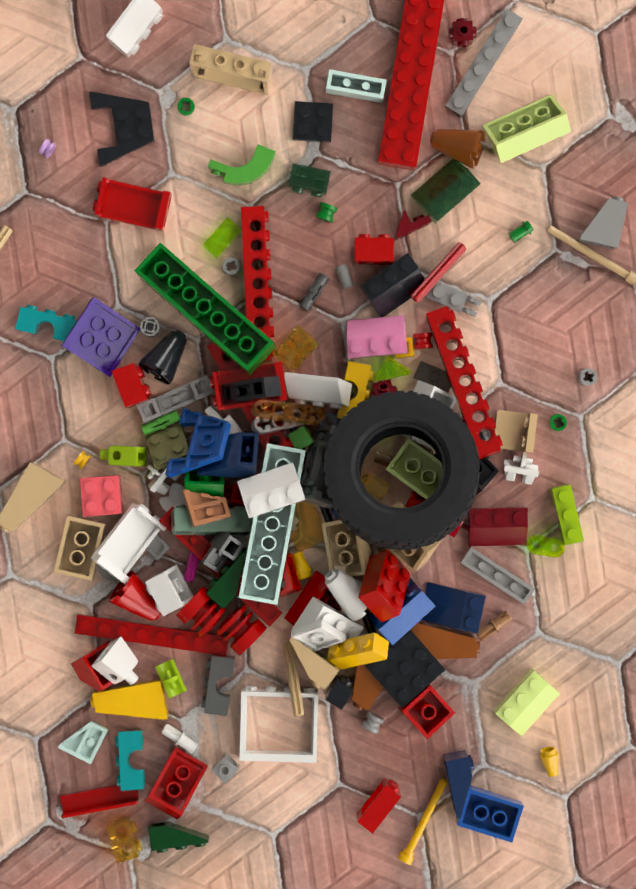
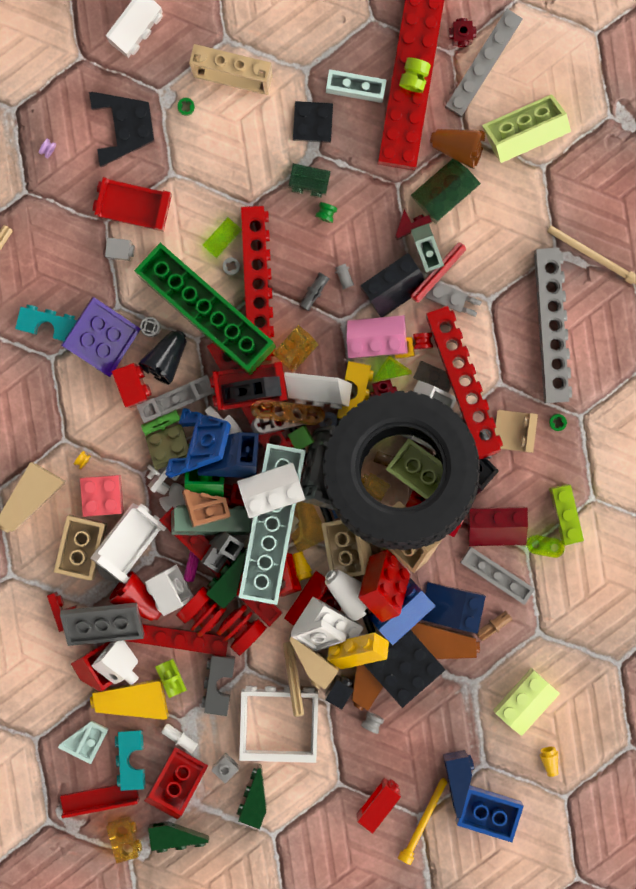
(56, 603): none -> red slope
(102, 624): none -> dark grey plate
(119, 249): none -> light grey brick
(129, 455): lime torso -> none
(157, 547): light grey tile -> none
(246, 174): bright green arch -> none
(255, 805): none -> dark green slope
(373, 250): red brick -> none
(414, 76): none -> lime wheel
(427, 247): none -> sand green brick
(427, 711): red brick -> none
(521, 231): green pin -> none
(521, 466): white hips -> none
(546, 335): none -> light grey brick
(581, 375): light grey bush -> none
(606, 225): light grey slope -> none

